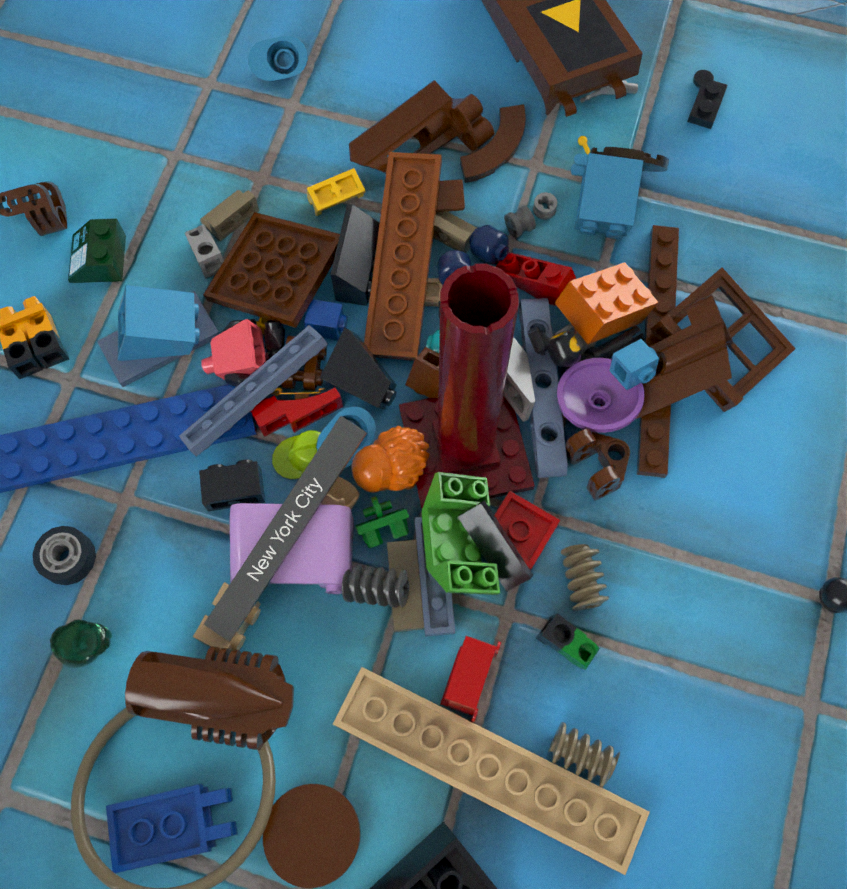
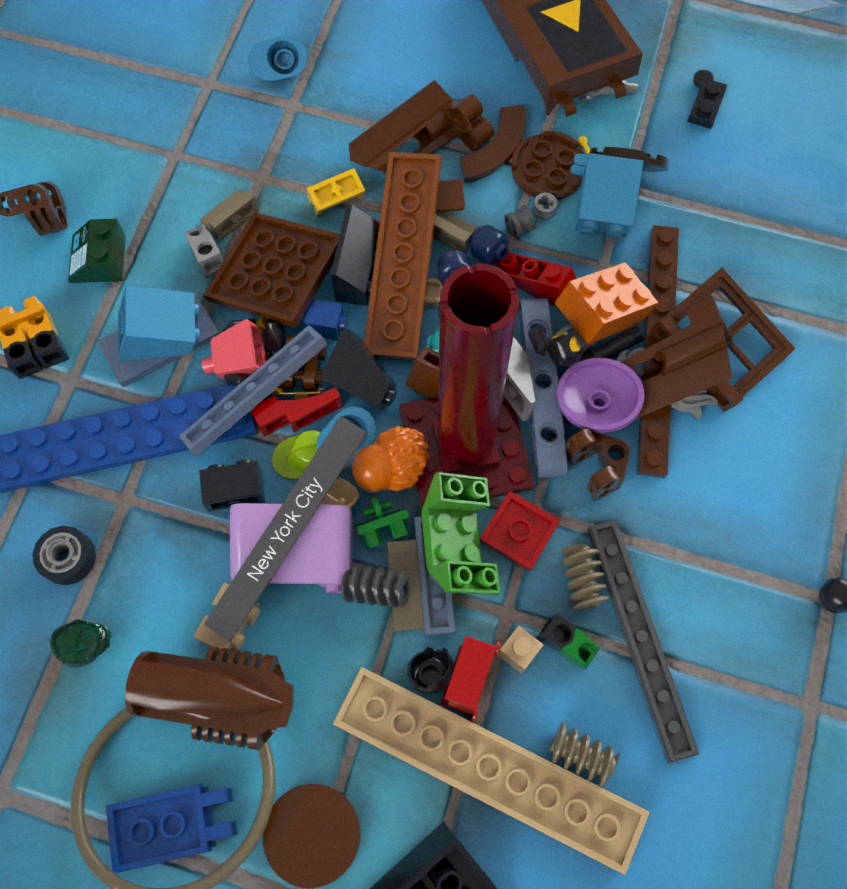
(431, 670): none -> black hair
(495, 545): black tile -> none
(520, 649): none -> tan brick
(545, 164): none -> reddish brown tile
(634, 364): dark azure brick -> none
(643, 643): none -> dark grey tile
(694, 402): none -> light grey piece

